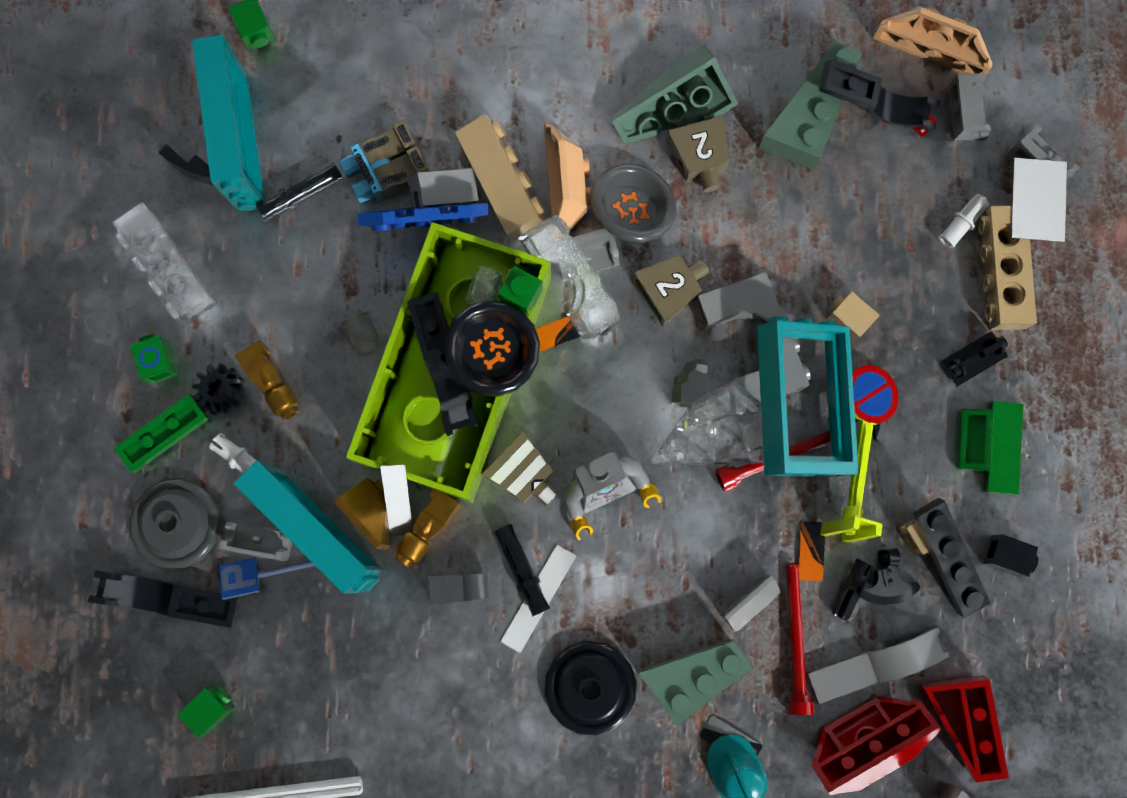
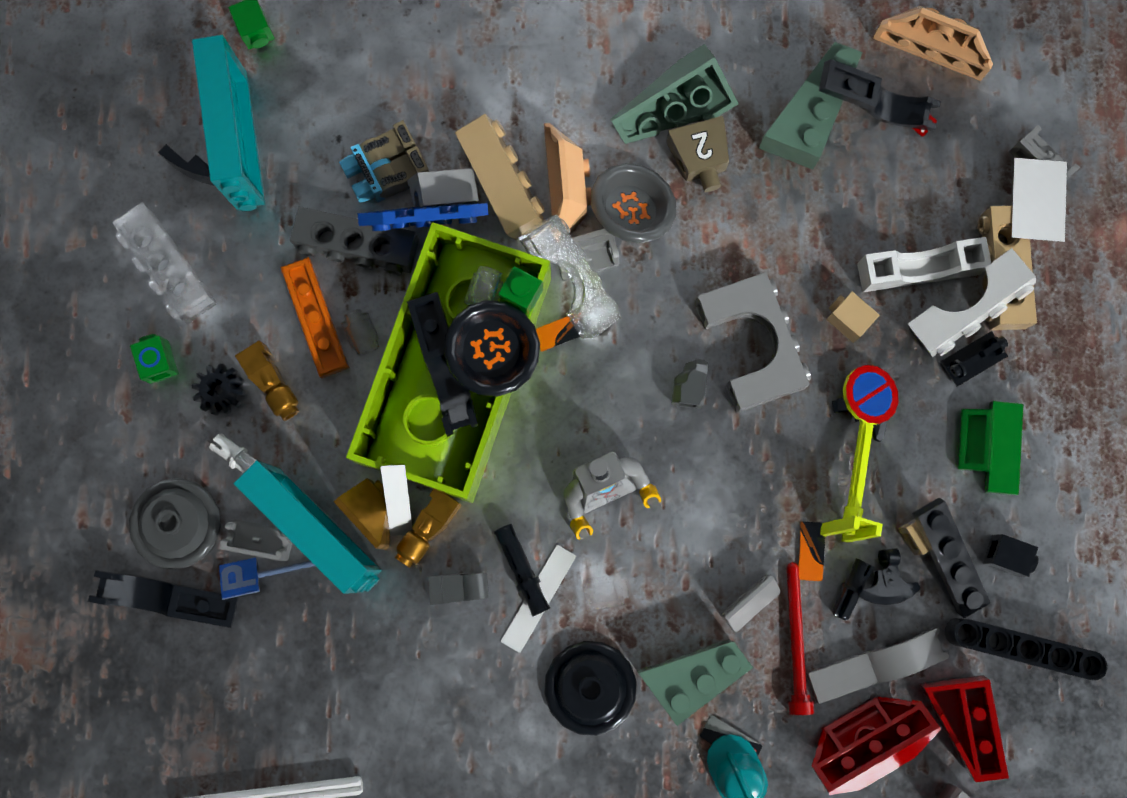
(161, 433): green plate -> none
(206, 710): green brick -> none
(268, 208): black pin -> none
(312, 223): none -> dark grey brick
(315, 317): none -> orange tile
(522, 472): torso -> none
(670, 286): dark tan torso -> none
(716, 429): clear wedge -> none
(730, 476): red piece -> none
(840, 399): teal door -> none
(948, 262): none -> white arch
(963, 221): white axle -> none
(968, 107): light grey hinge -> none
(1007, 280): none -> white arch
(1039, 649): none -> black beam

